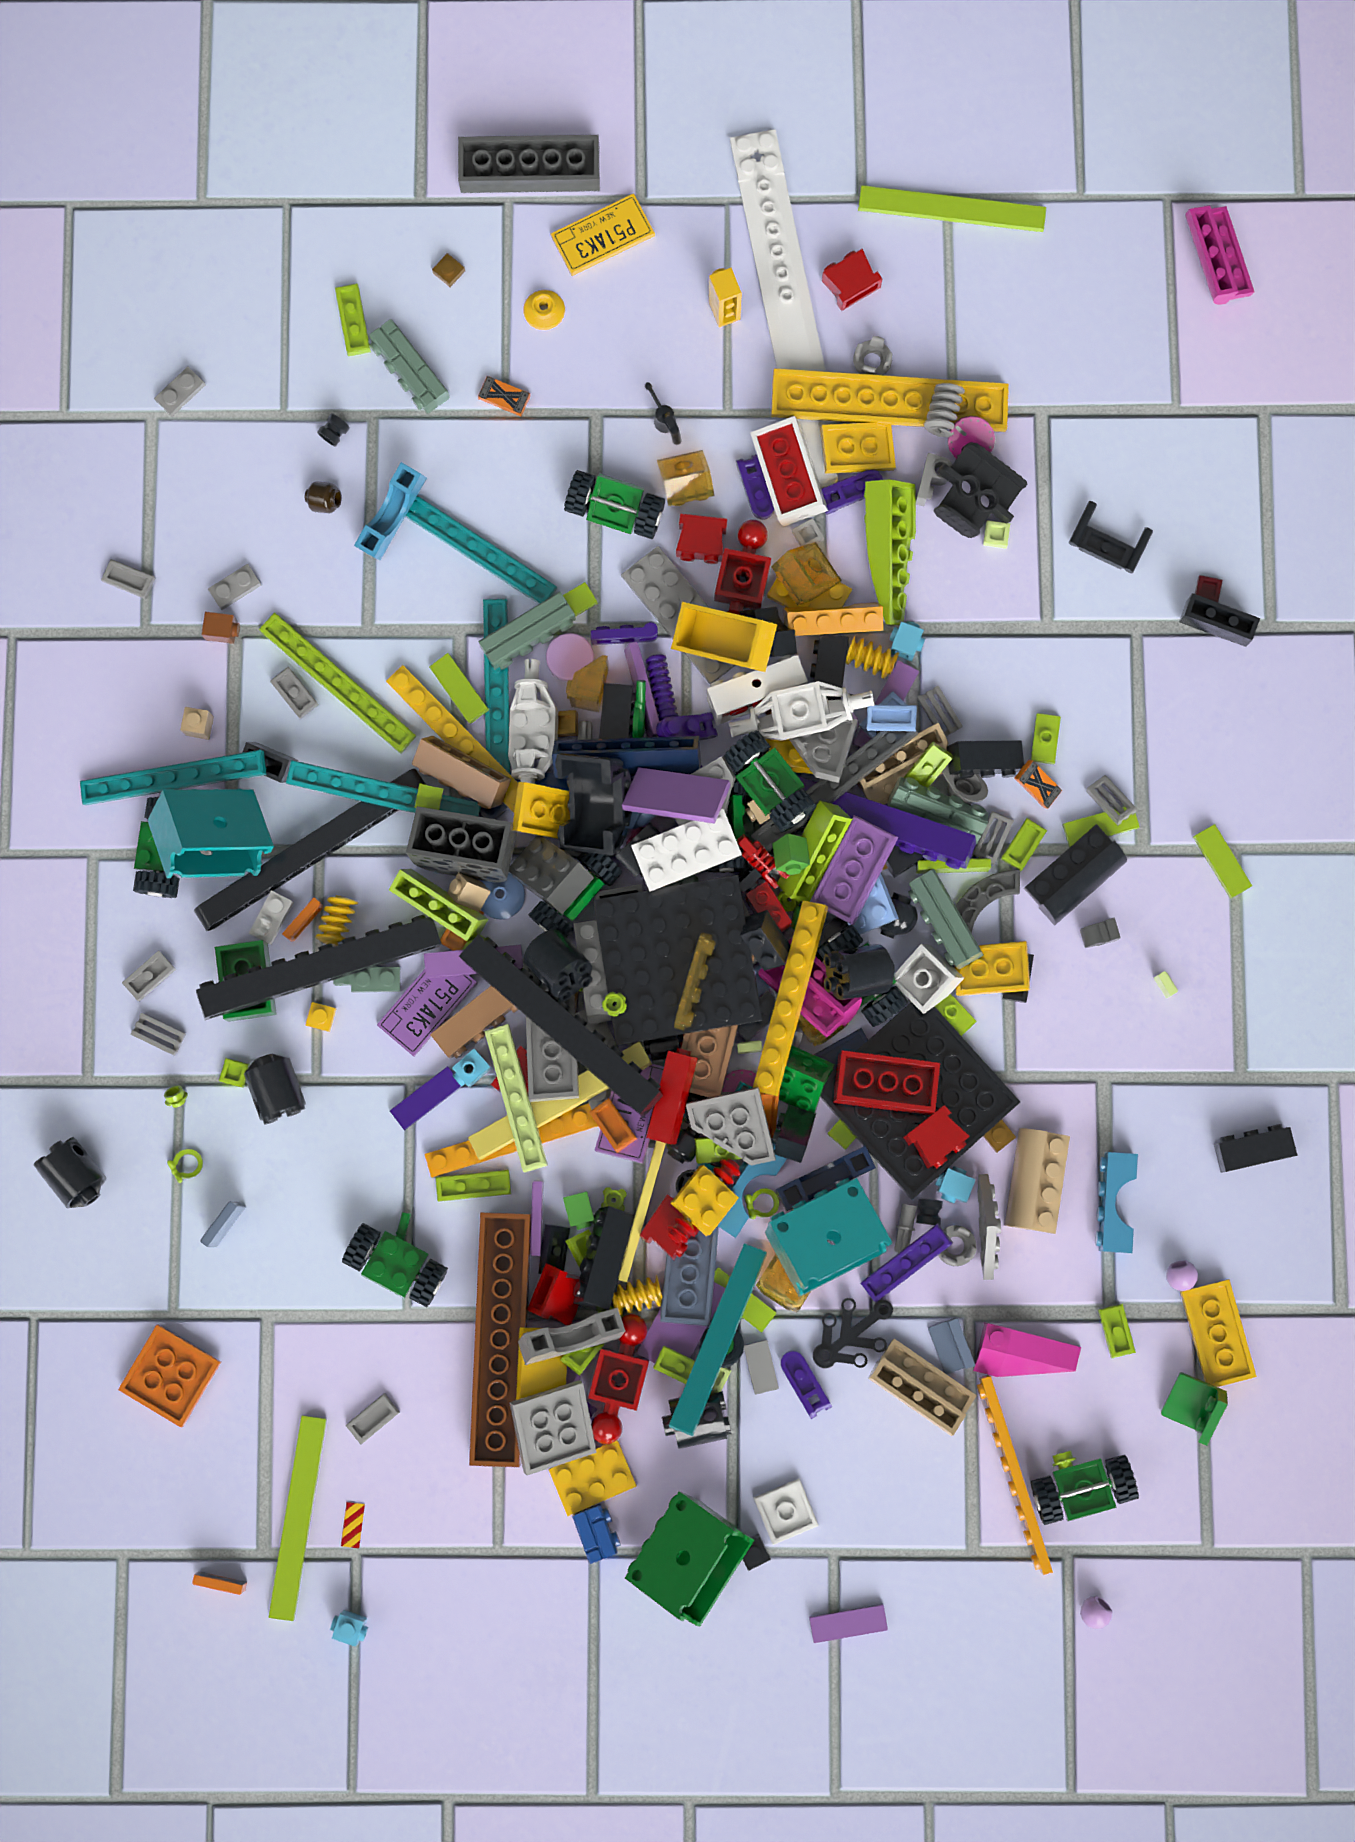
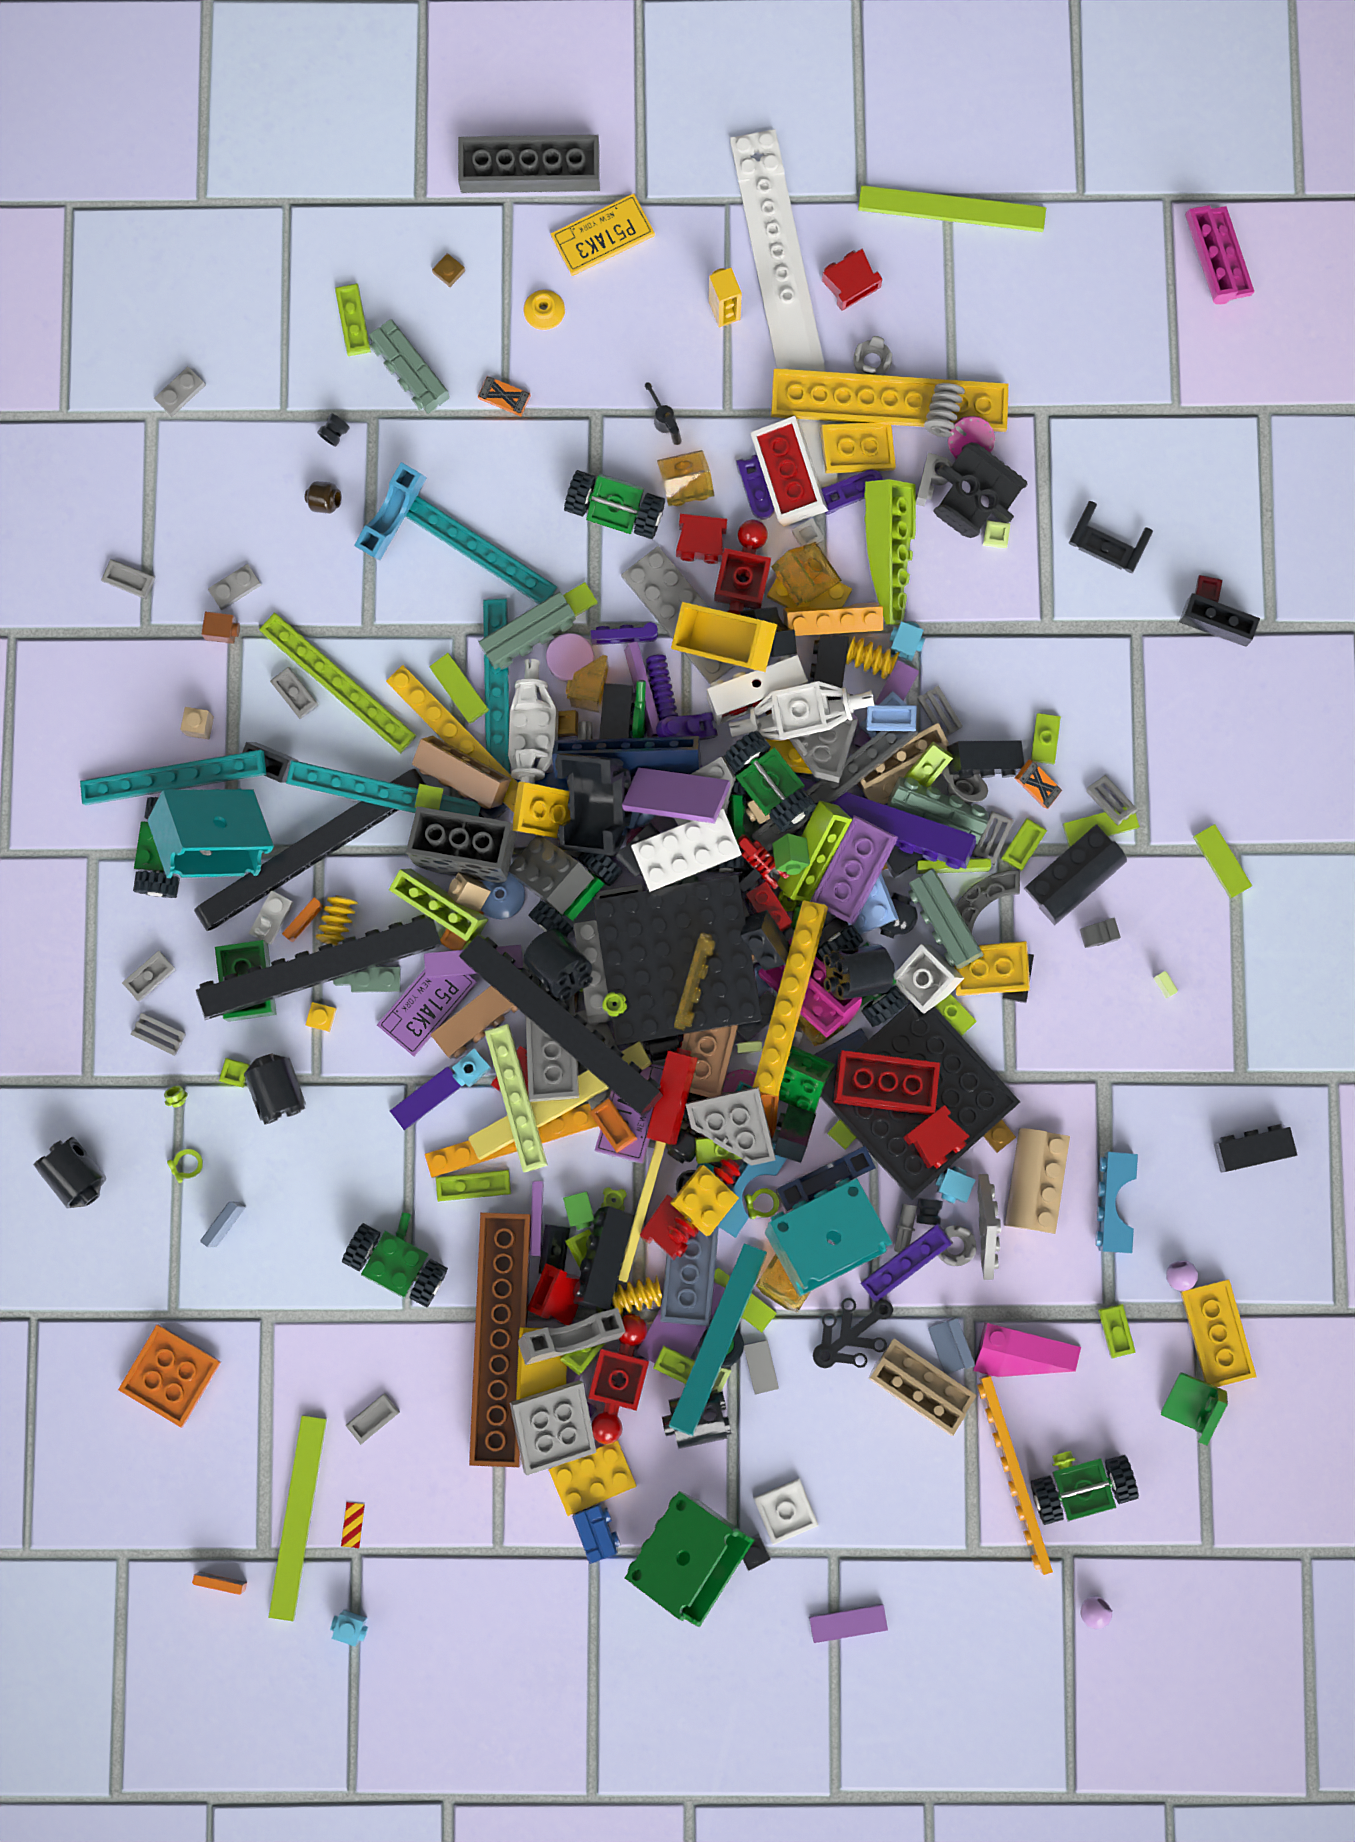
(804, 1382): dark purple plate -> none

